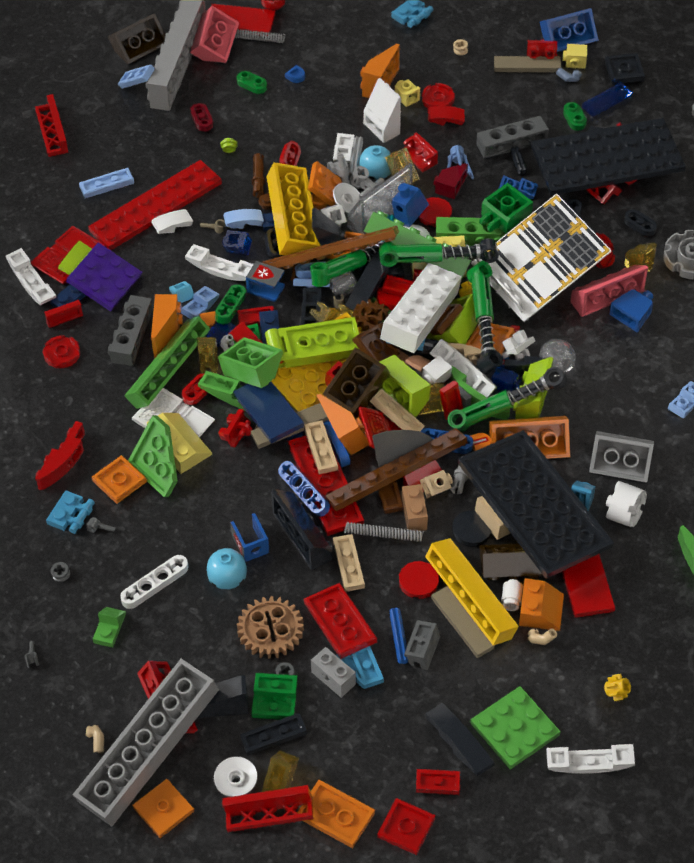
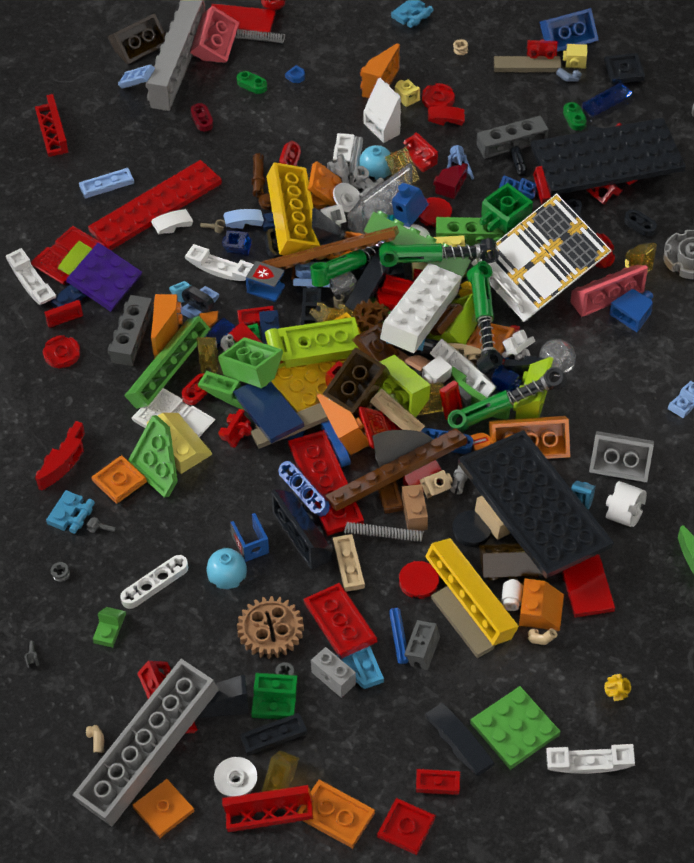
(198, 299): none -> black beam
(222, 318): green beam -> none
(228, 145): lime plate -> none
(321, 447): tan plate -> none
(541, 185): none -> red tile

